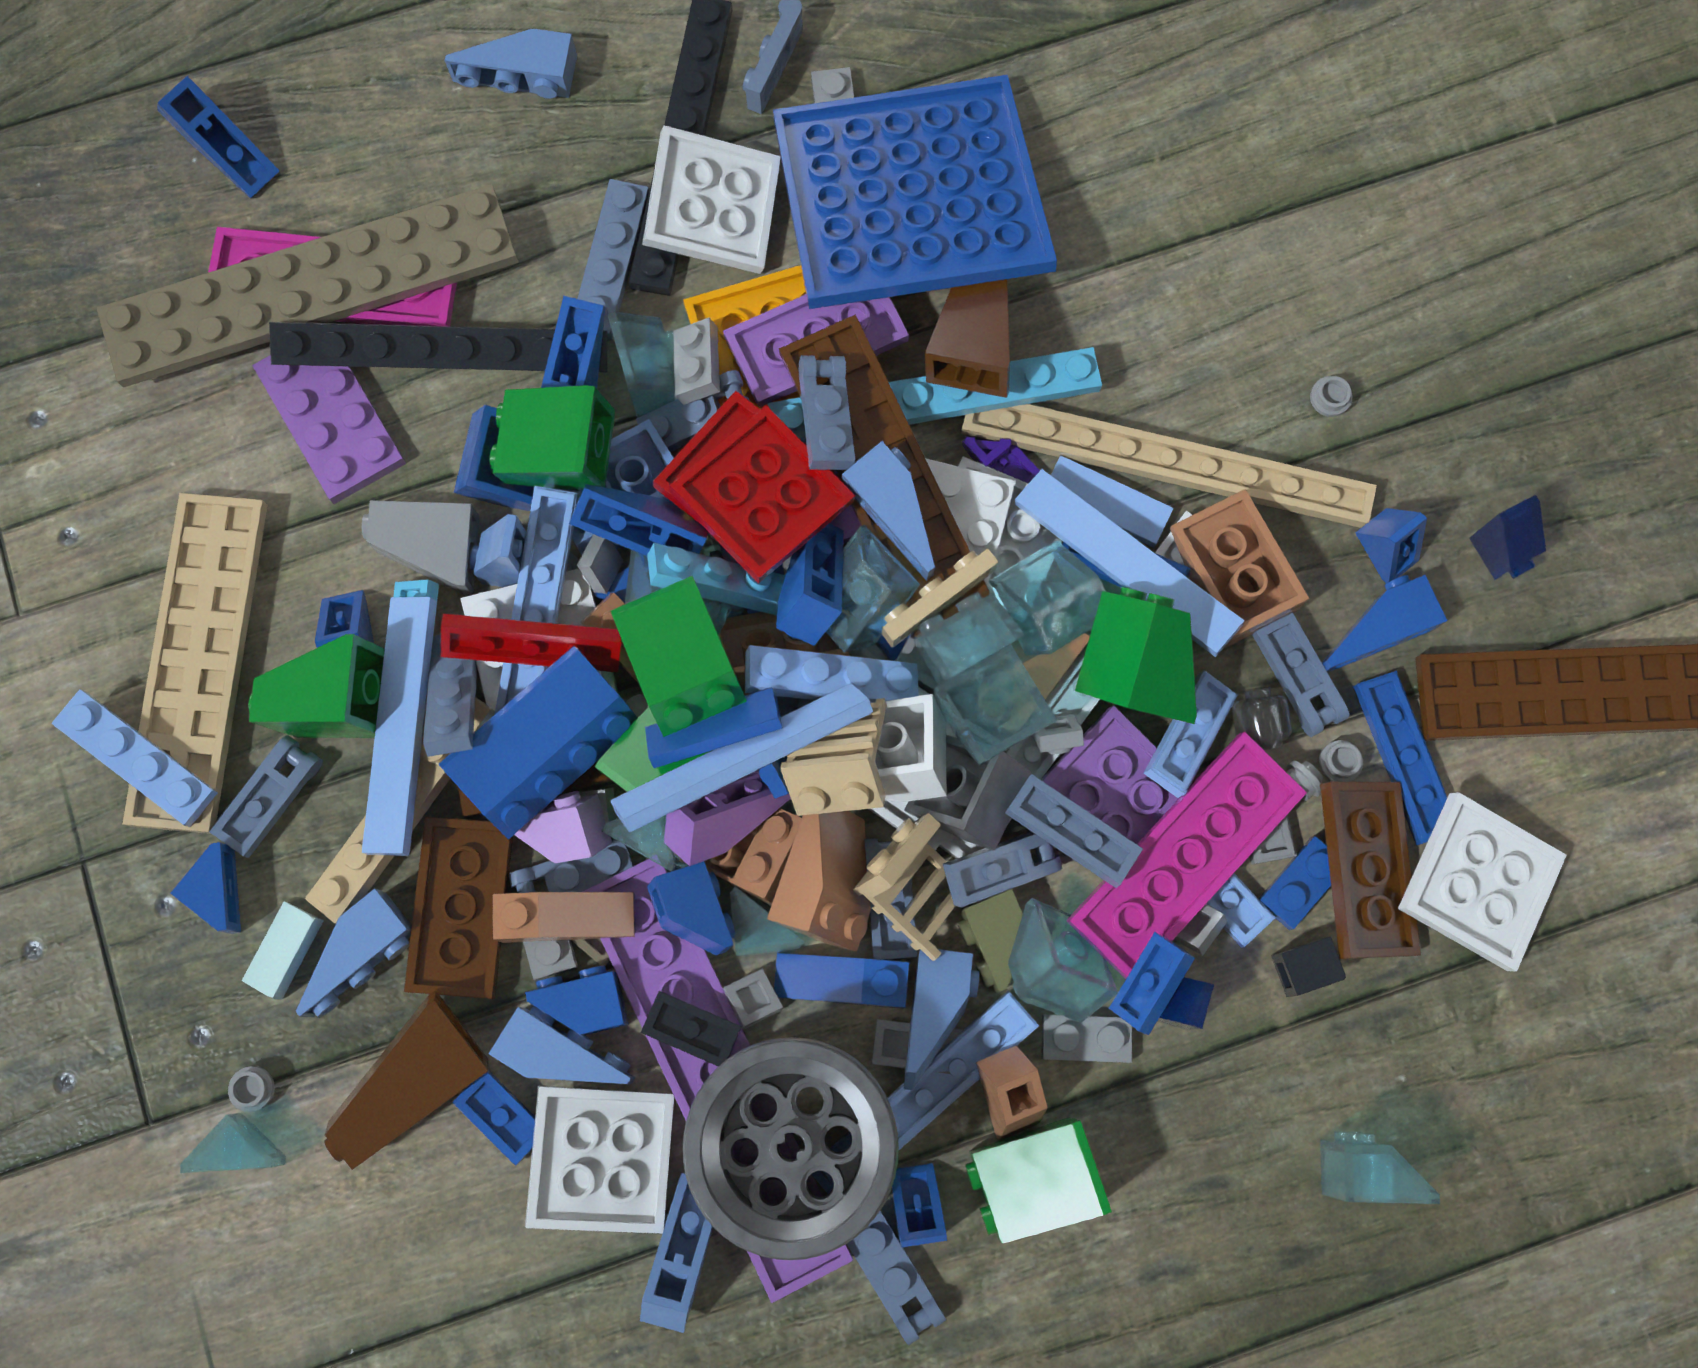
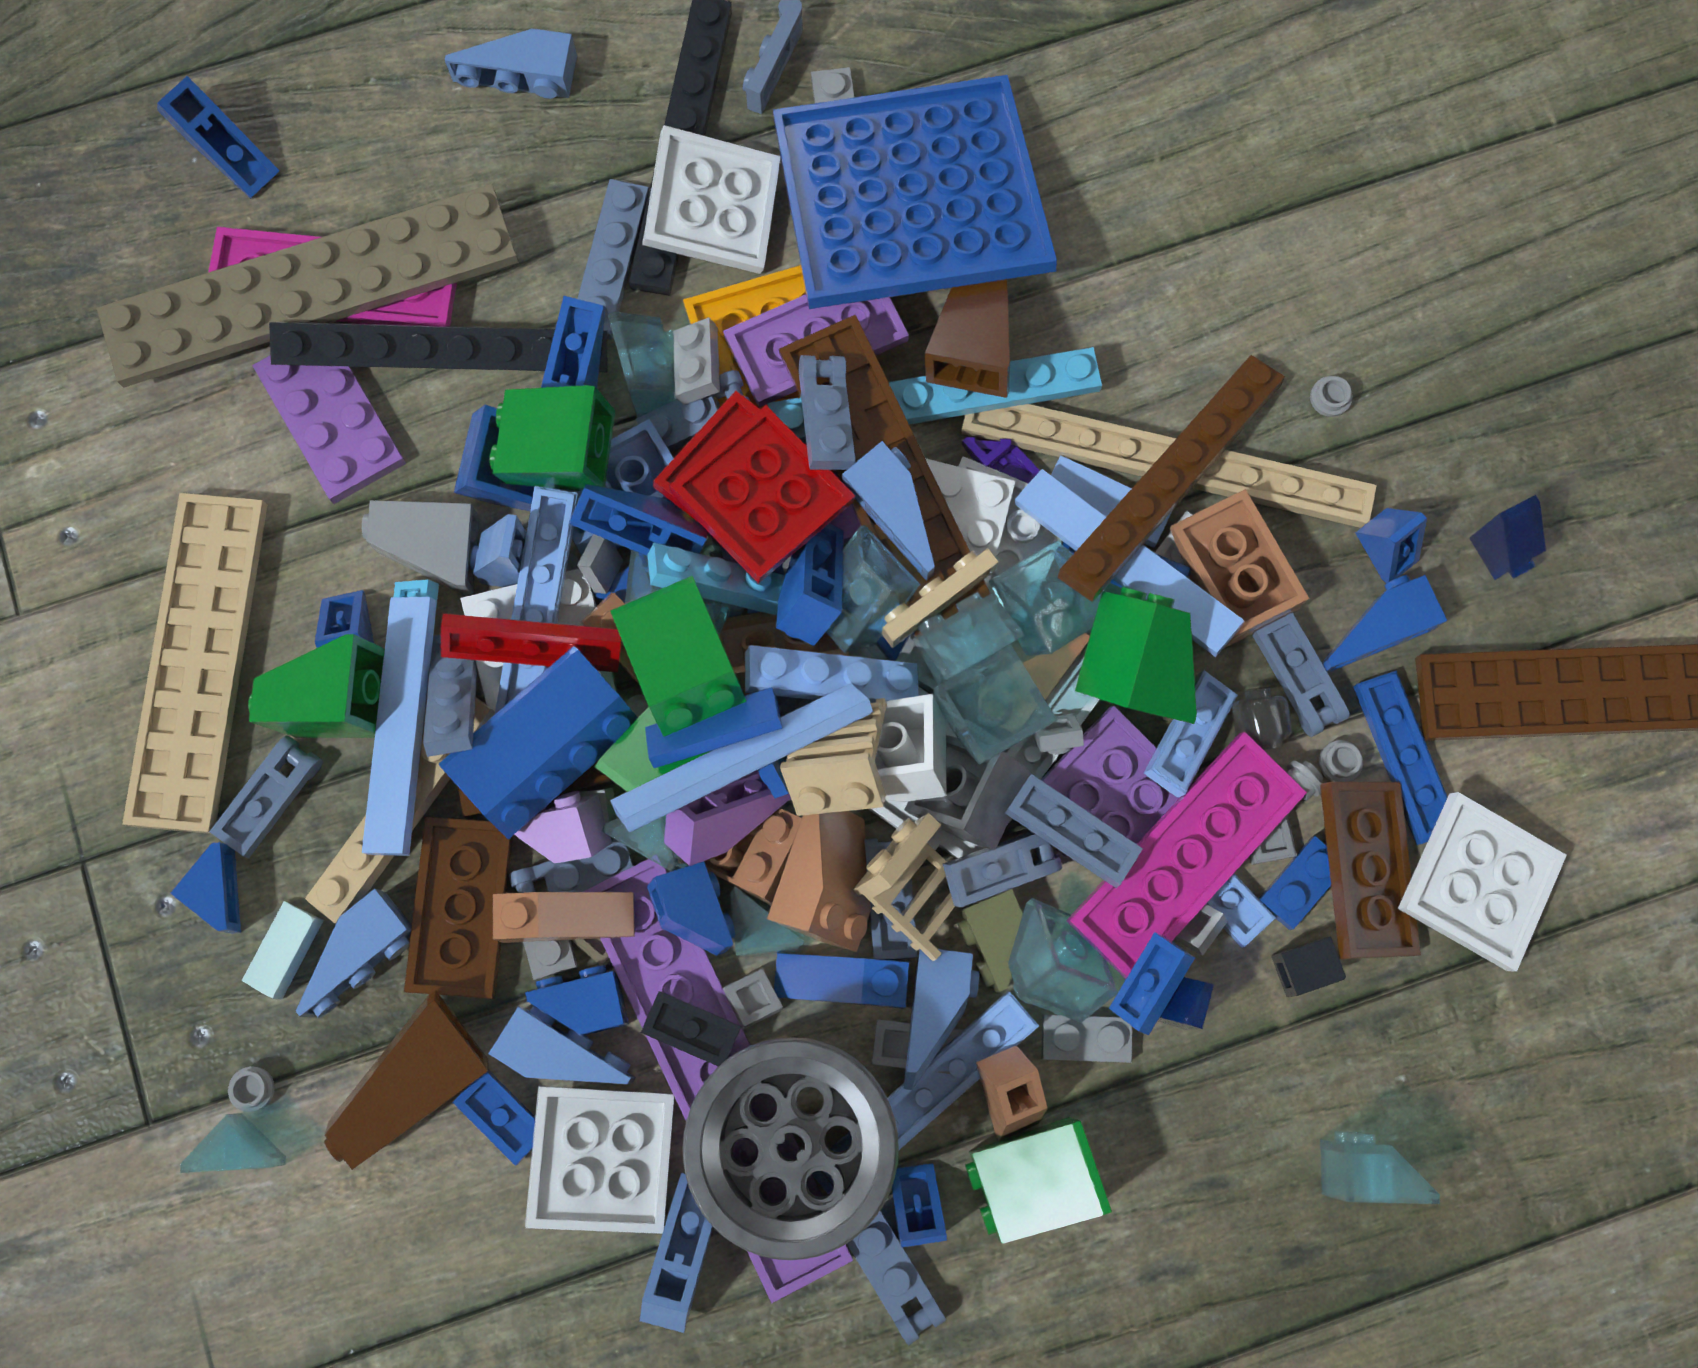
(134, 758): light blue plate -> none
(1170, 479): none -> reddish brown plate

